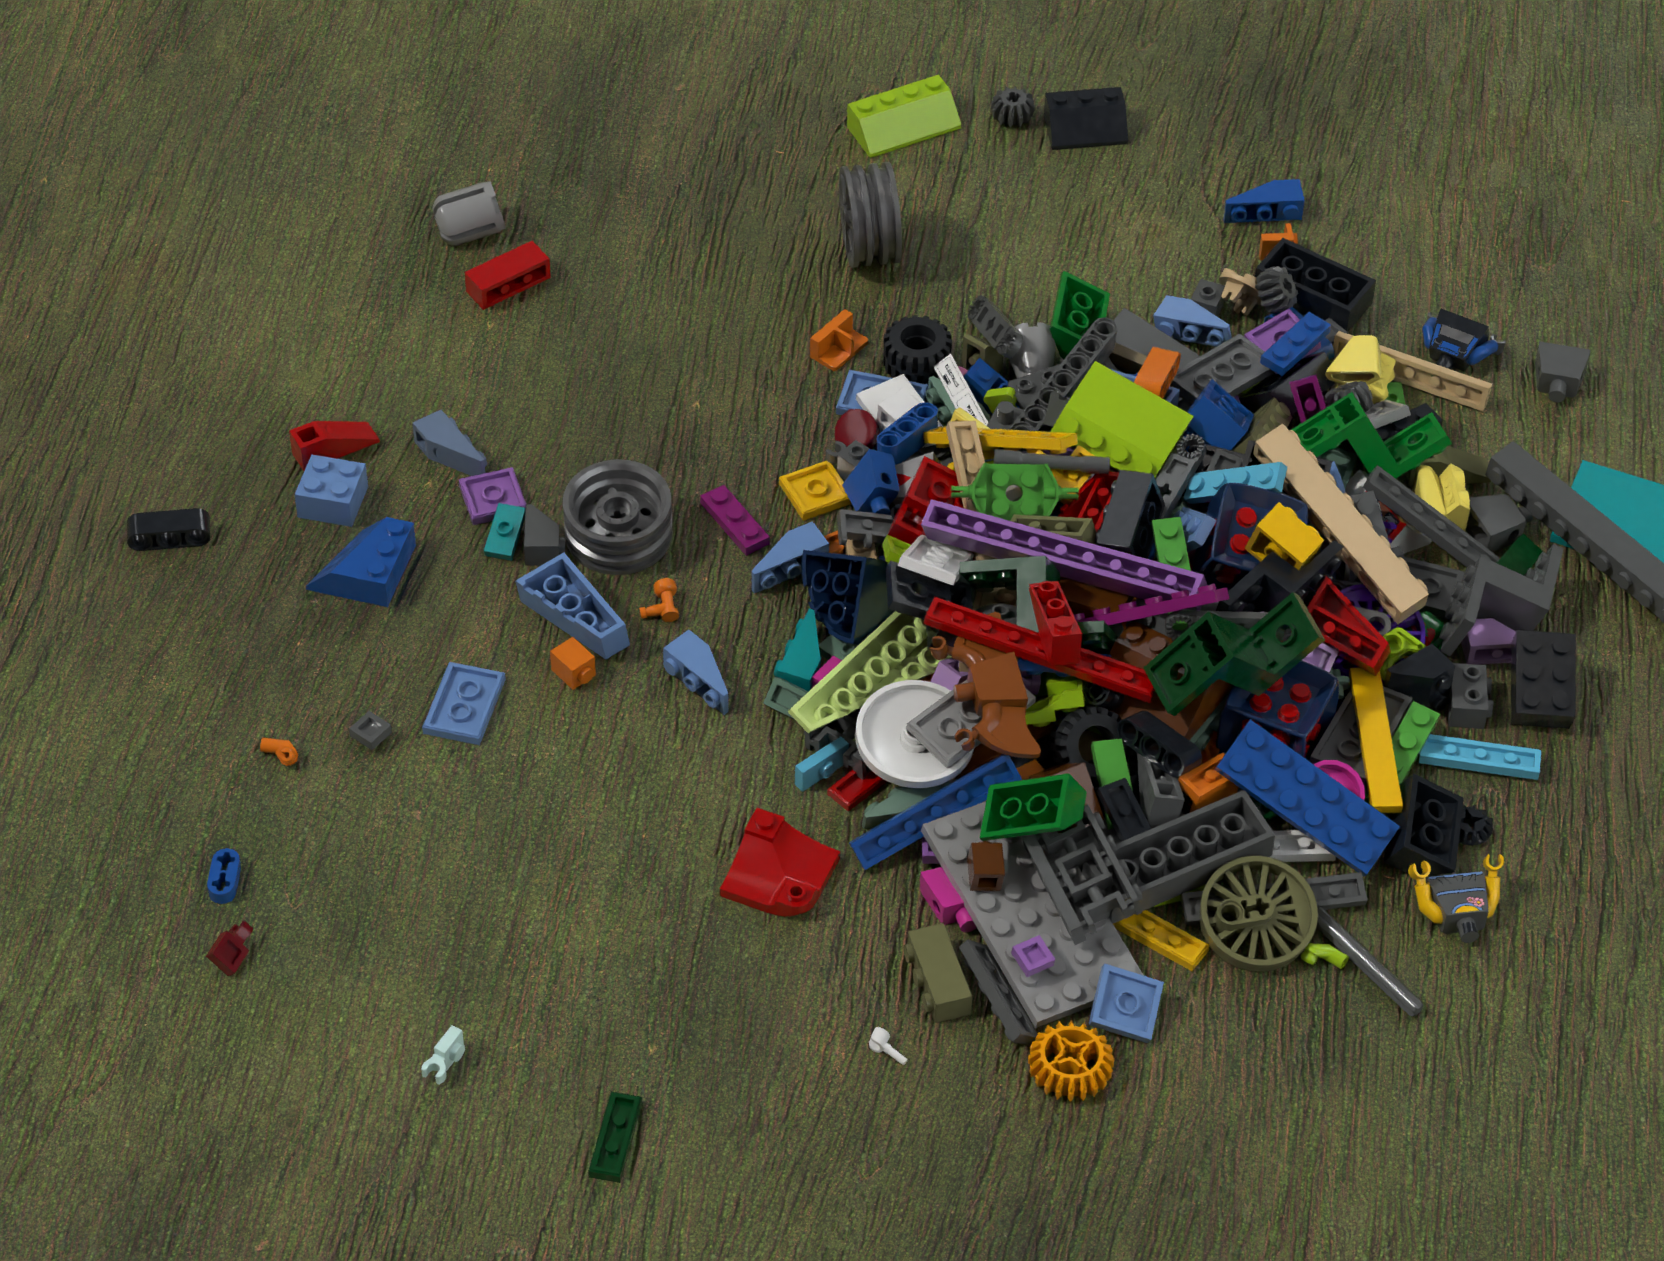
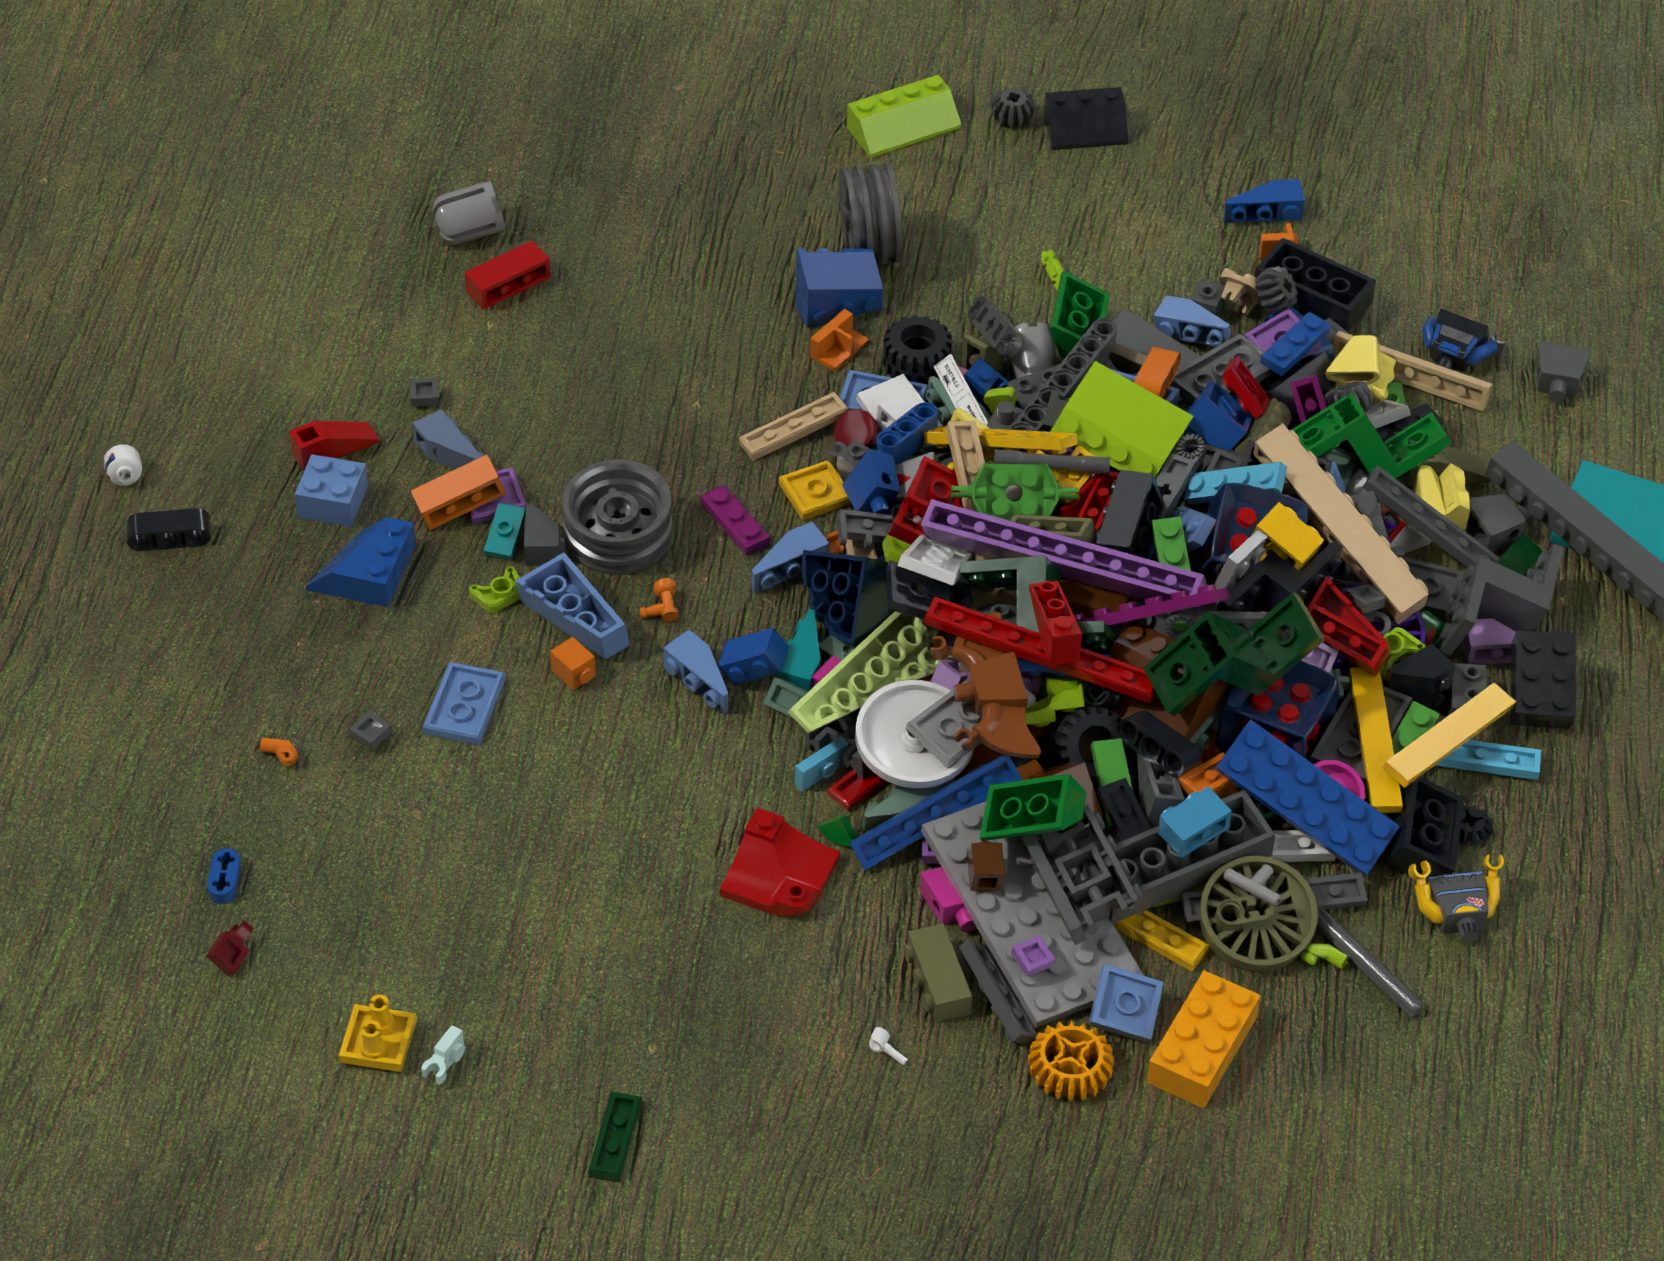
(122, 465): none -> white head
(377, 1036): none -> yellow plate
(424, 392): none -> dark grey plate
(458, 492): none -> orange brick
(499, 594): none -> lime piece
(753, 656): none -> blue brick
(793, 426): none -> tan tile
(836, 282): none -> blue wedge
(838, 830): none -> green tile
(1052, 266): none -> lime axle
(1194, 821): none -> dark azure brick
(1203, 1039): none -> light orange brick
(1239, 564): none -> light grey plate
(1241, 380): none -> red plate
(1255, 884): none -> light grey piece
(1366, 598): none -> dark grey plate
(1449, 735): none -> yellow tile

